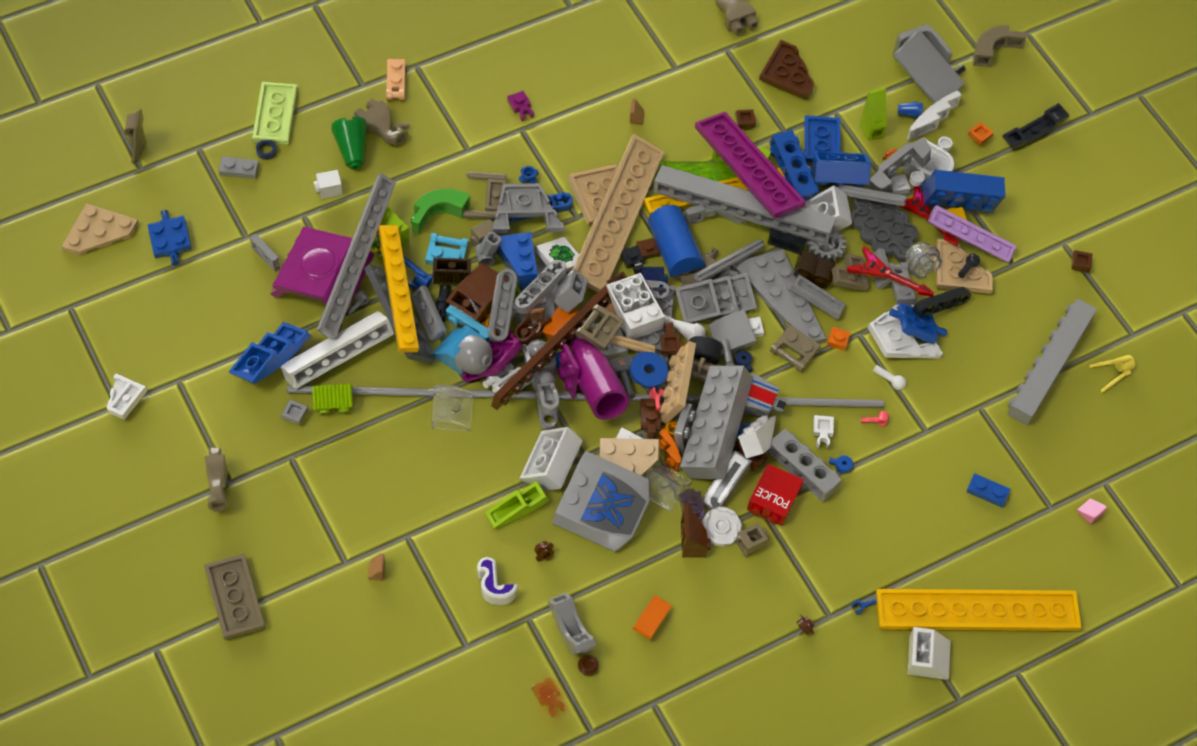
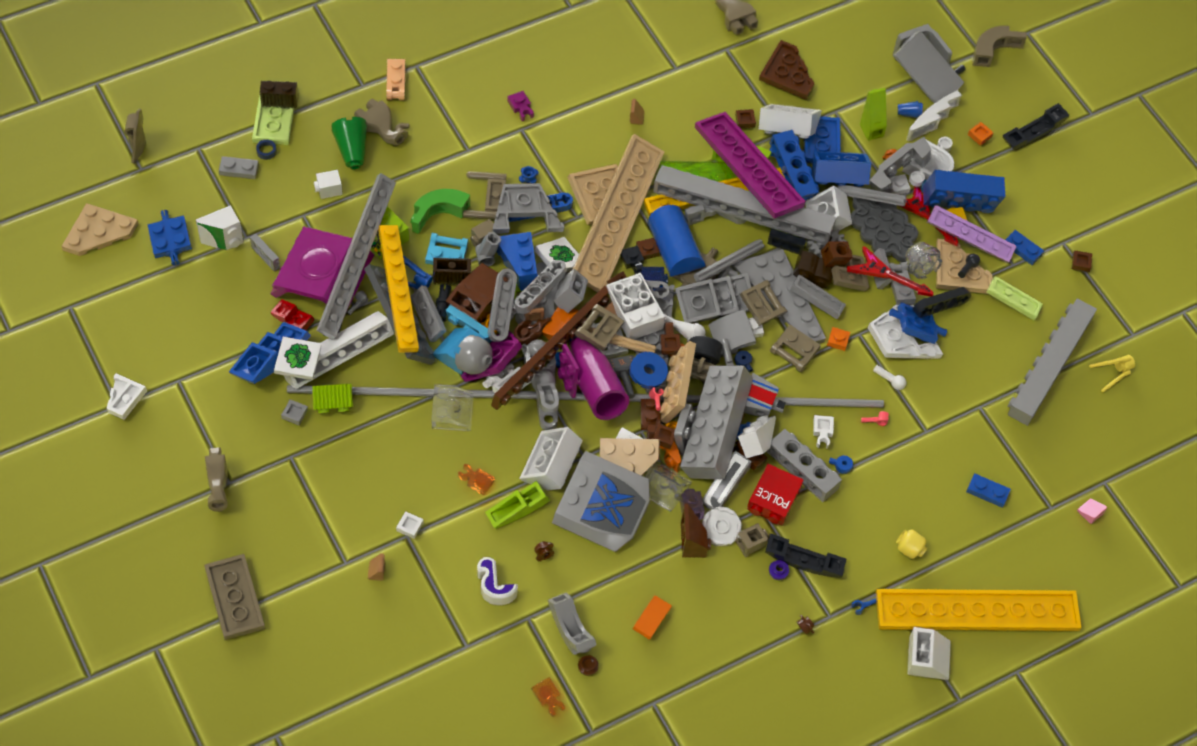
(220, 229): none -> white slope
(279, 94): none -> dark brown brick
(289, 313): none -> red slope
(297, 358): none -> white tile
(409, 525): none -> white plate
(478, 481): none -> clear orange plate
(665, 435): none -> reddish brown plate
(759, 305): none -> dark tan plate
(778, 575): none -> dark purple plate
(785, 118): none -> white slope
(805, 559): none -> black slope
(836, 253): none -> reddish brown brick
(911, 544): none -> light yellow head
(1014, 298): none -> yellowish green tile
(1024, 247): none -> blue plate

